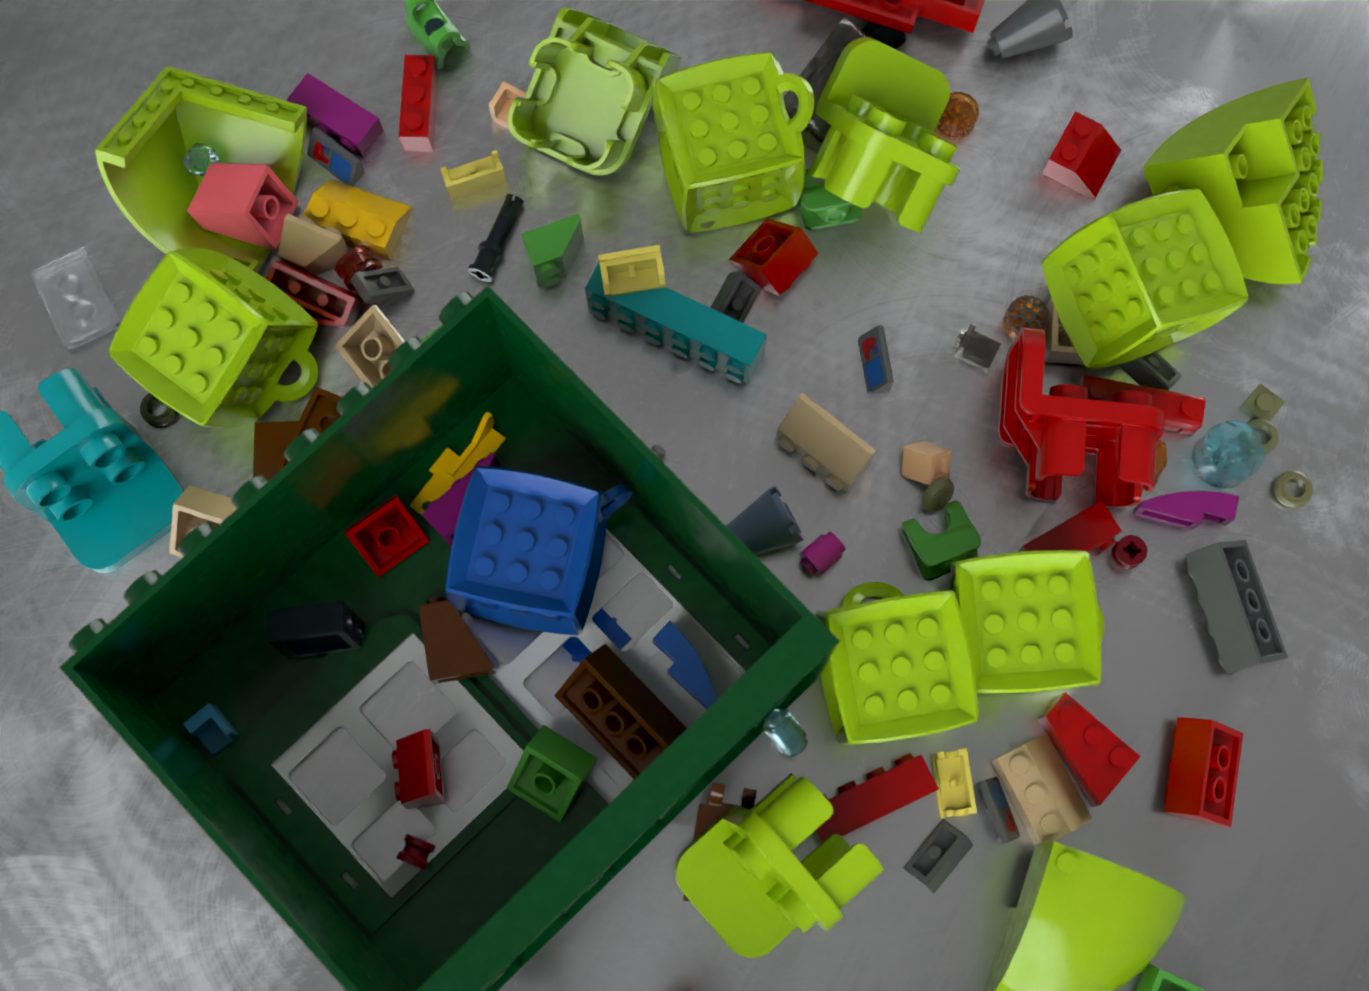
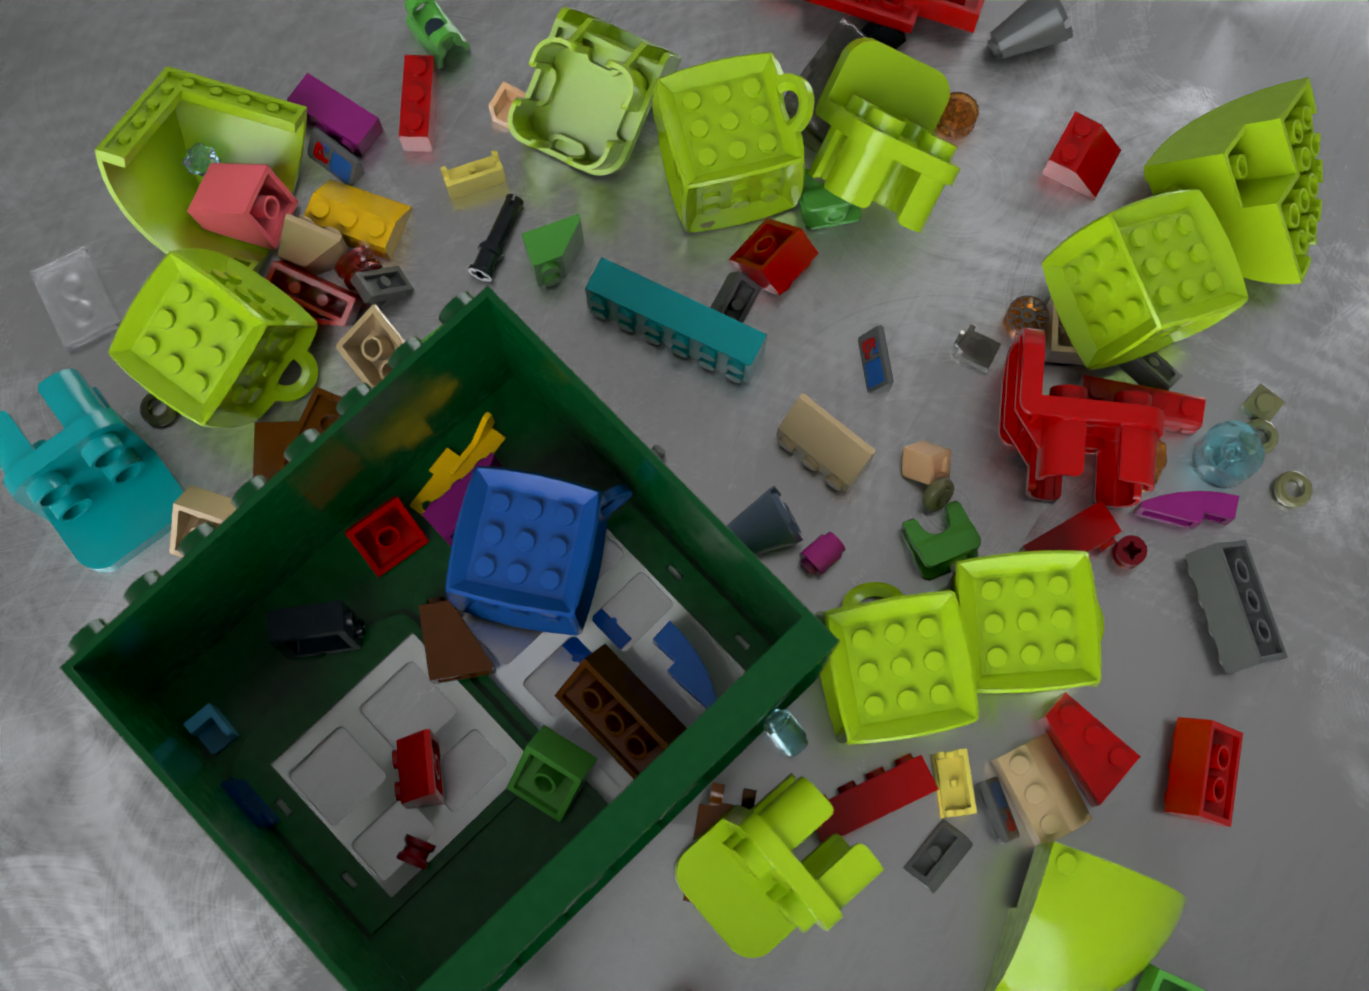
(250, 802): none -> piece
(632, 270): light yellow hinge -> none

